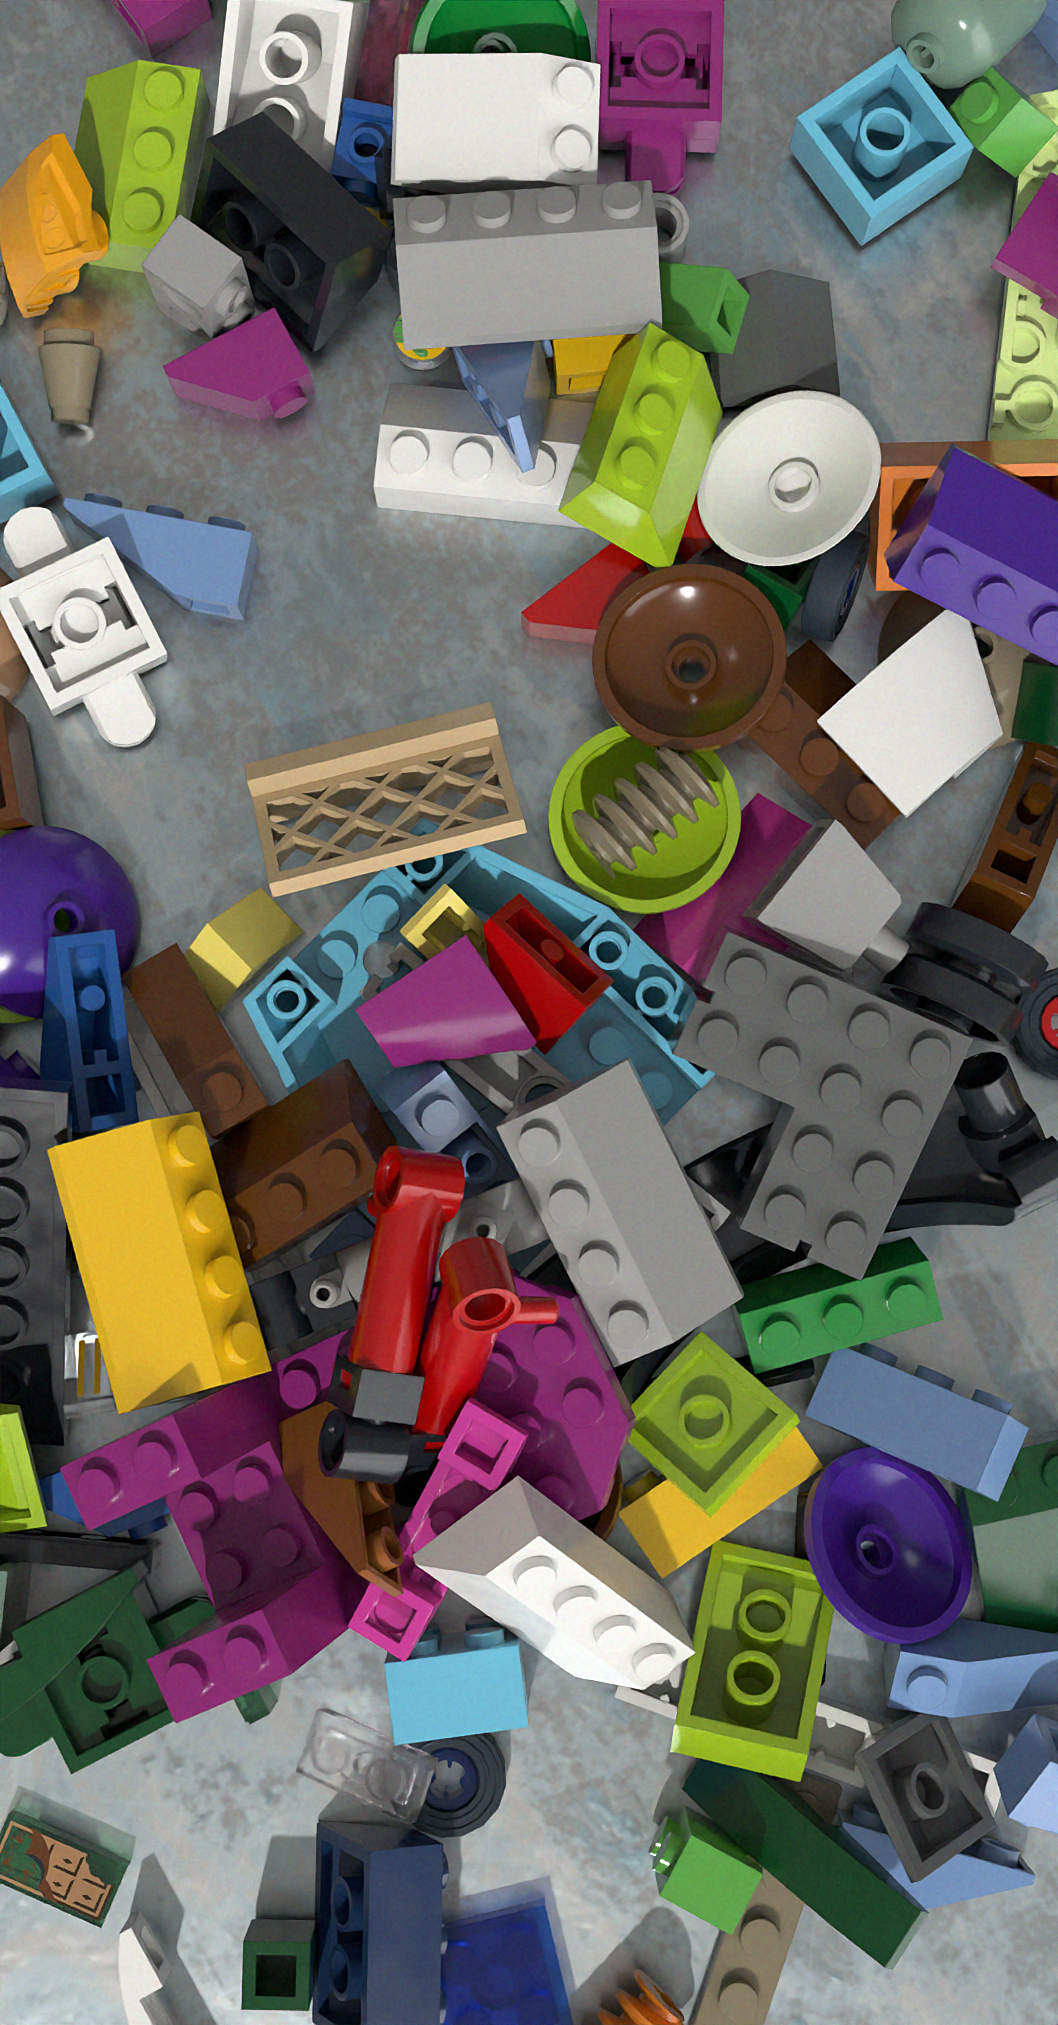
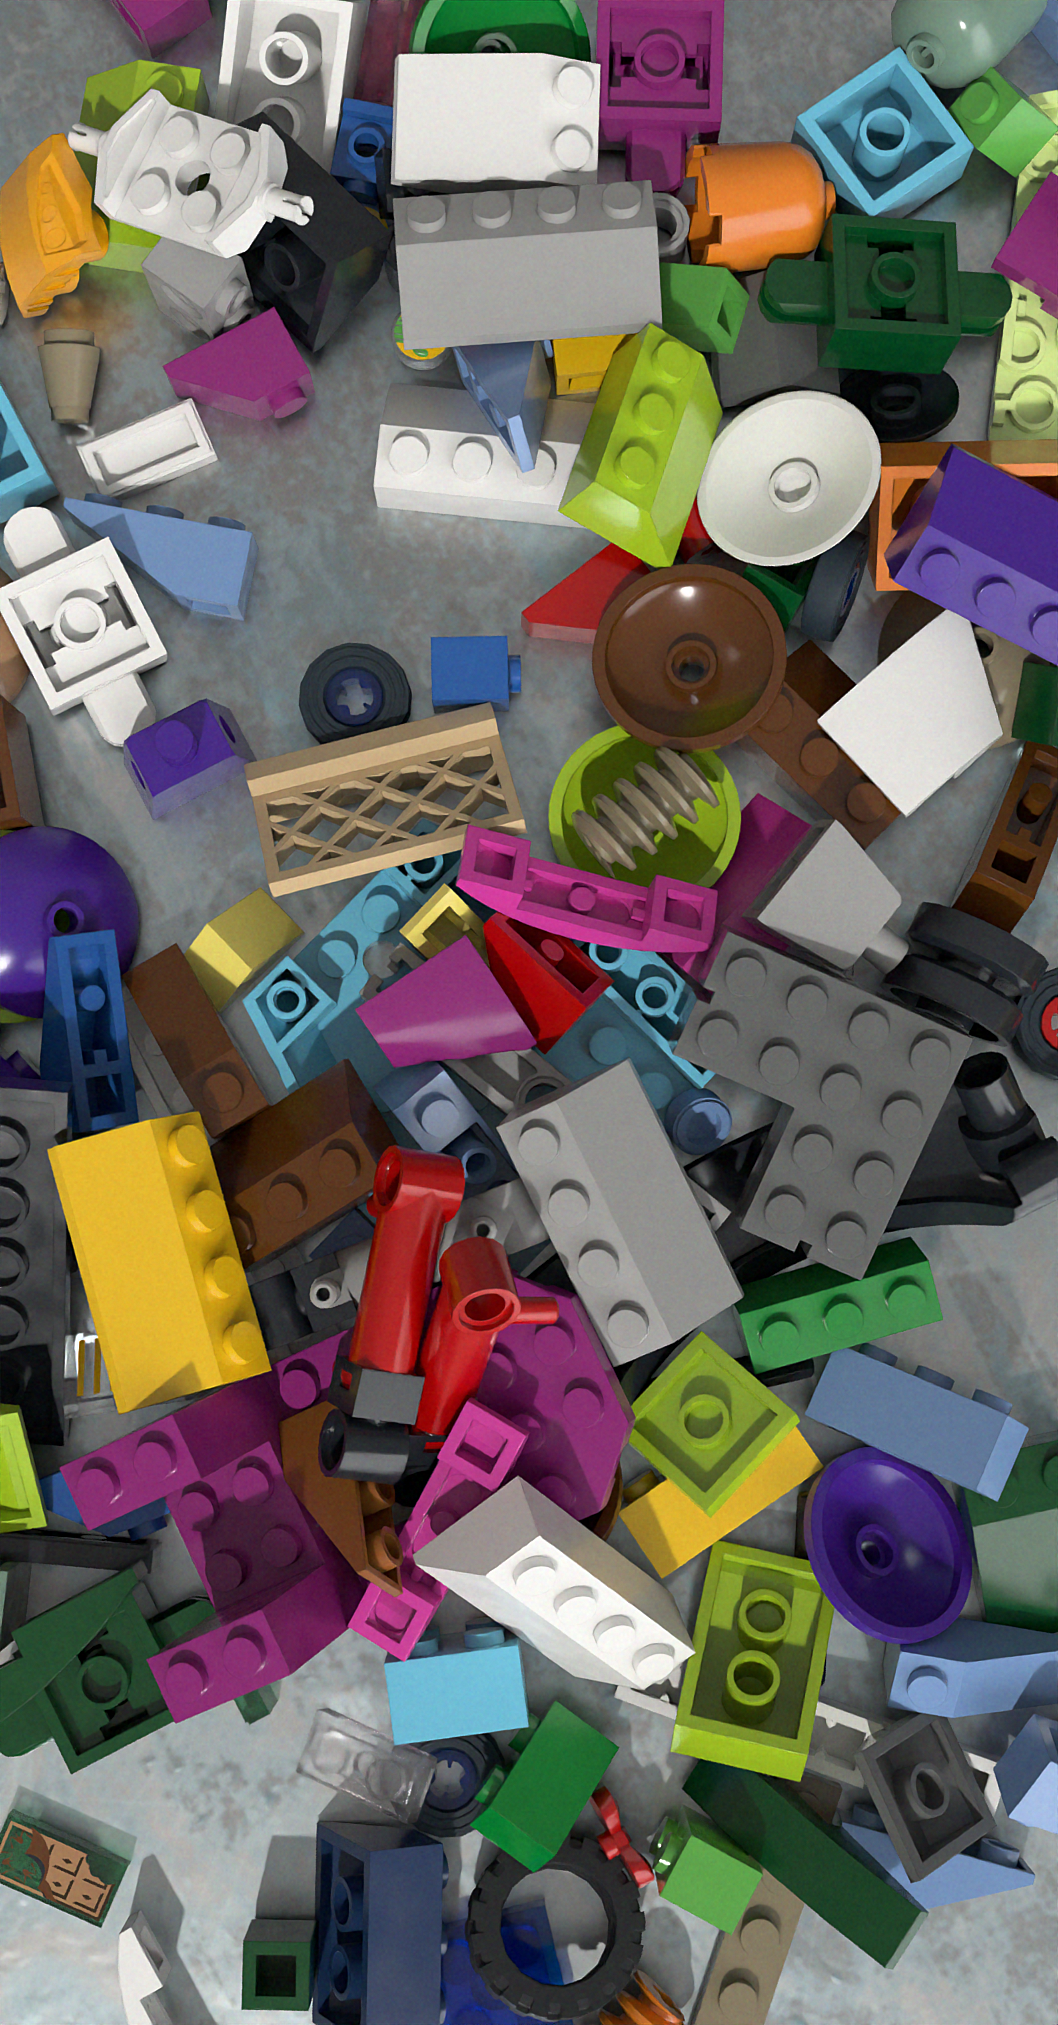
(148, 452): none -> white tile
(158, 153): none -> white plate
(186, 755): none -> dark purple torso
(347, 666): none -> black bush
(473, 672): none -> blue brick
(543, 1786): none -> green brick
(584, 904): none -> dark pink slope
(616, 1838): none -> red piece
(616, 1963): none -> black tyre
(698, 1121): none -> medium blue tile
(755, 204): none -> orange cylinder
(888, 266): none -> dark green brick
(903, 404): none -> black dish

